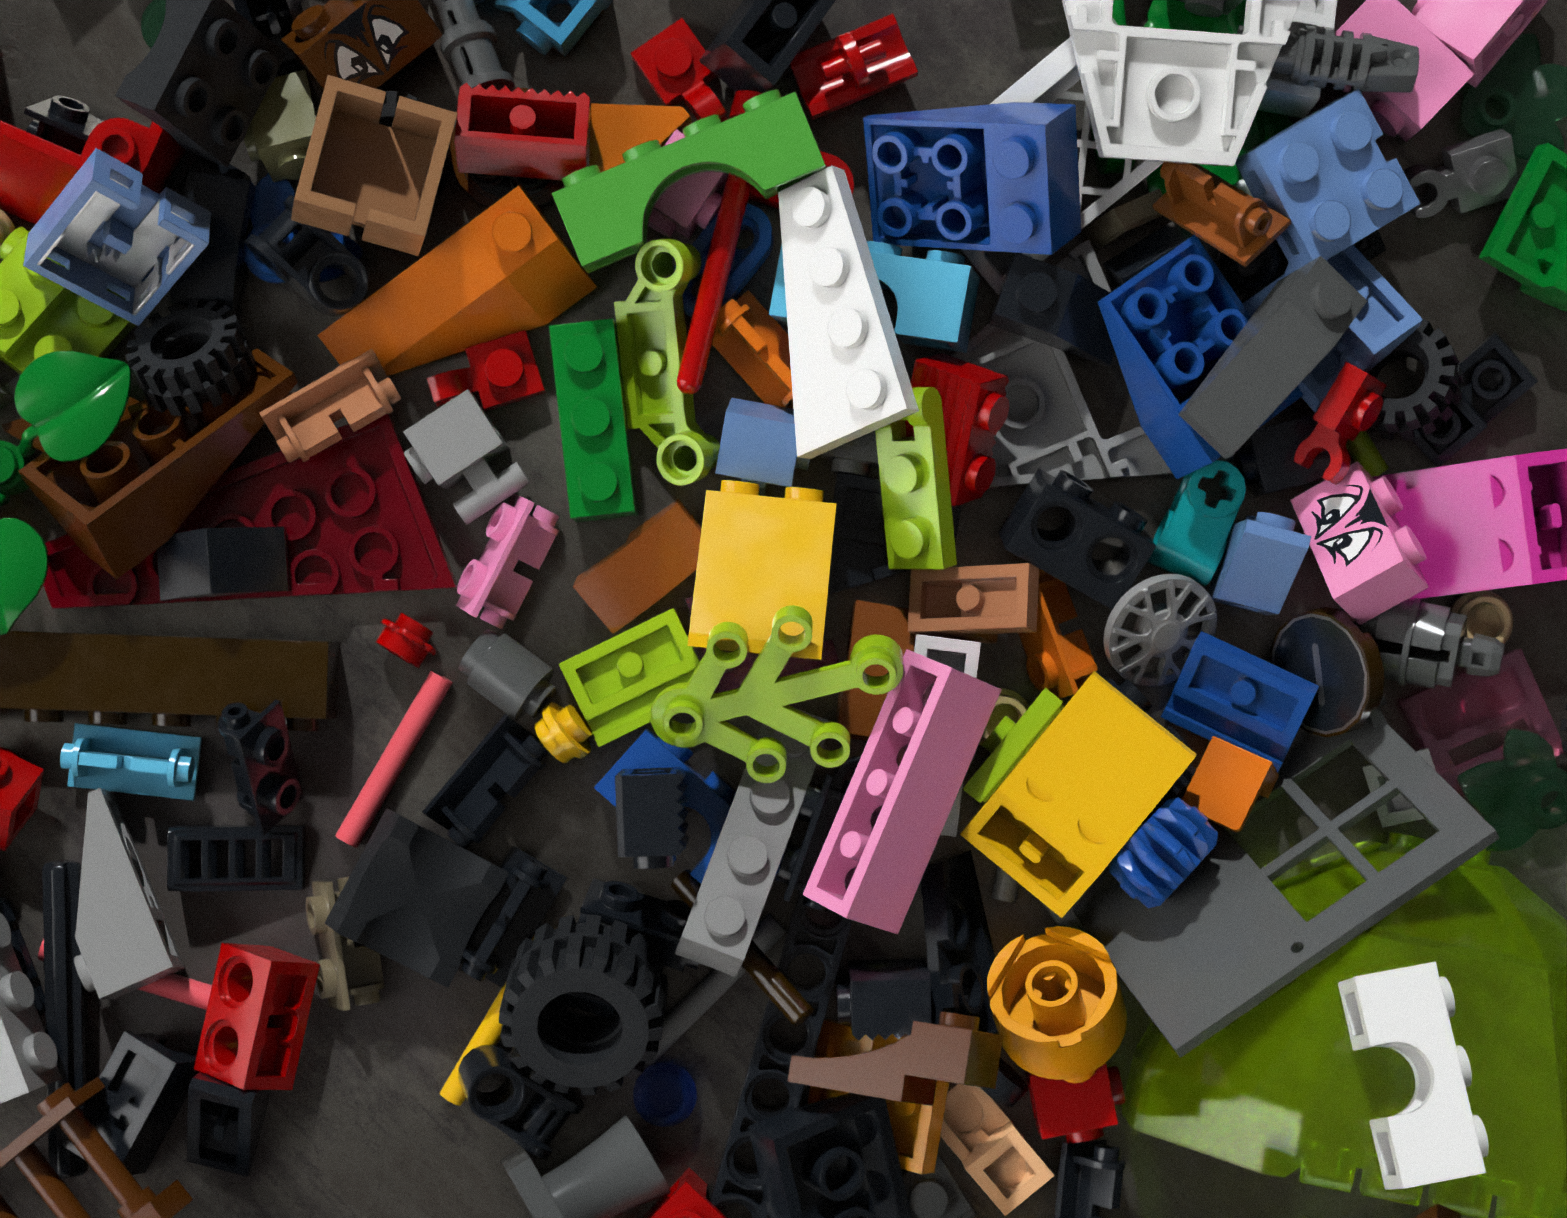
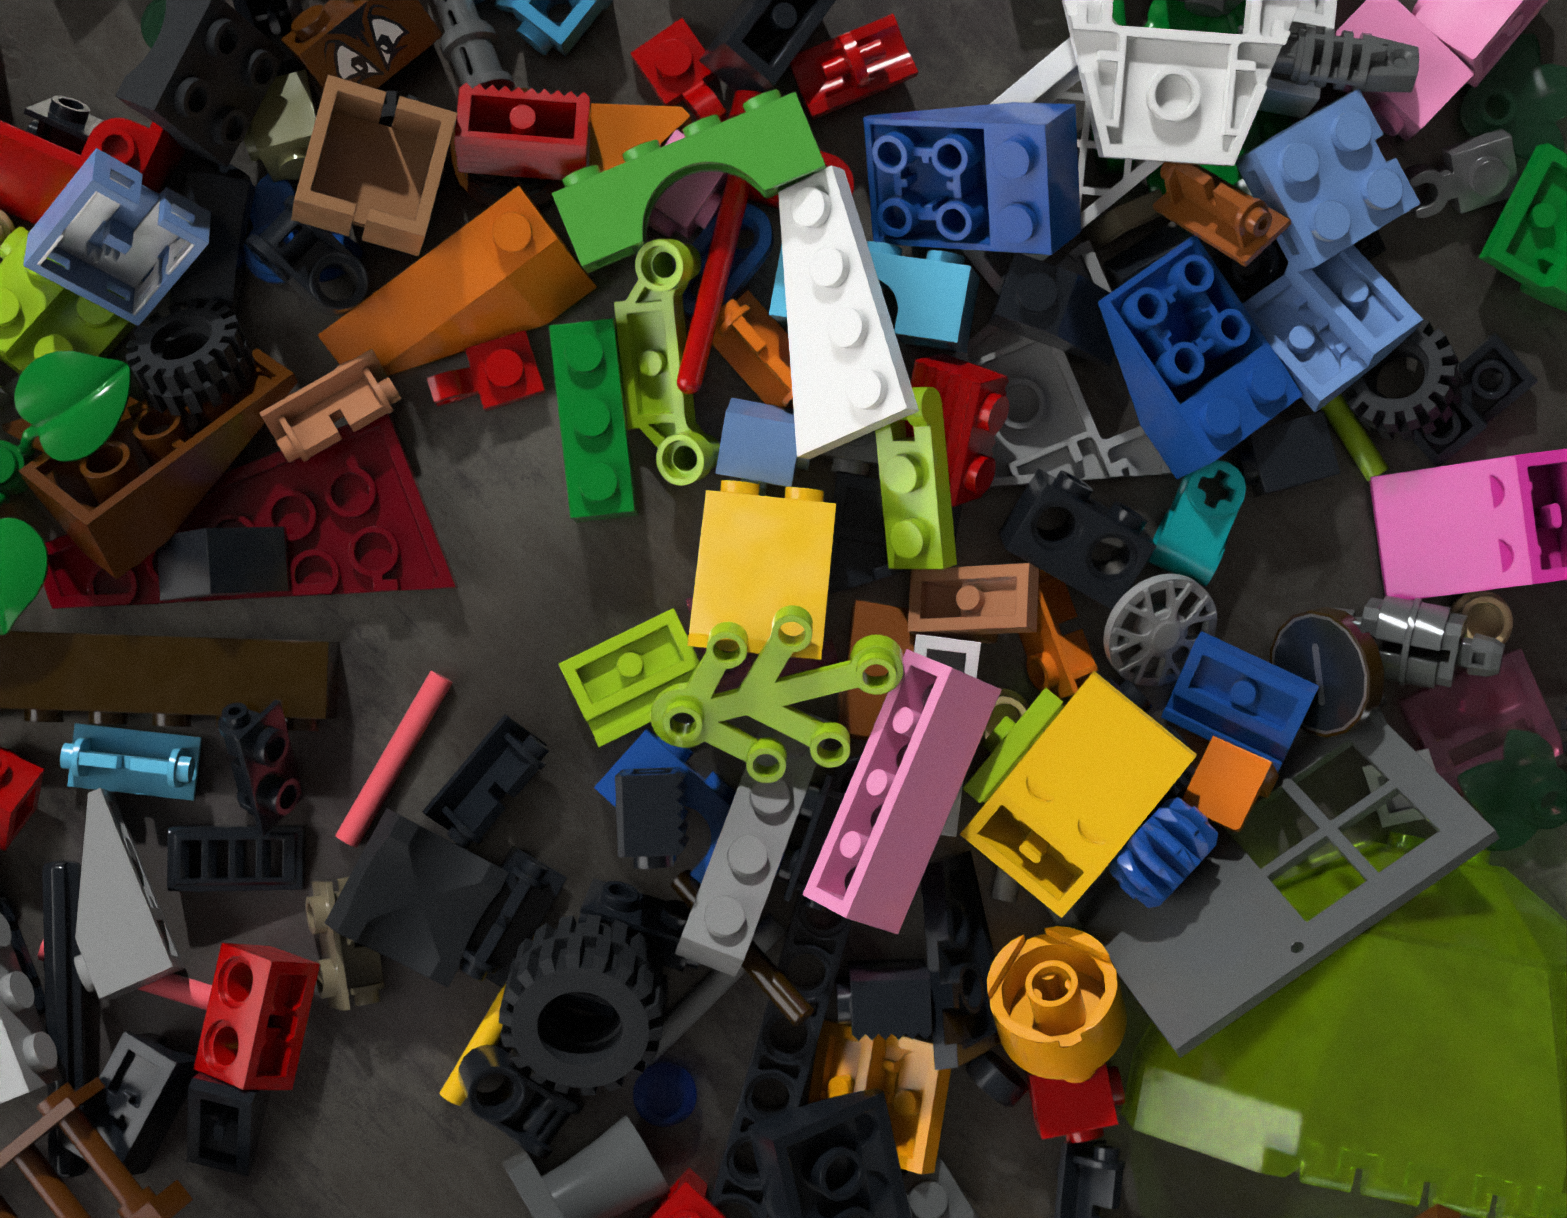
(406, 639): red plate -> none
(458, 445): light grey brick -> none
(491, 579): bright pink hinge -> none
(508, 675): dark grey brick -> none
(564, 732): yellow plate -> none
(643, 568): dark orange slope -> none
(910, 1067): reddish brown slope -> none
(992, 1147): light nougat slope -> none
(1259, 563): medium blue slope -> none
(1272, 354): dark grey slope -> none
(1345, 411): red plate -> none
(1360, 543): bright pink brick -> none
(1436, 1132): white arch -> none

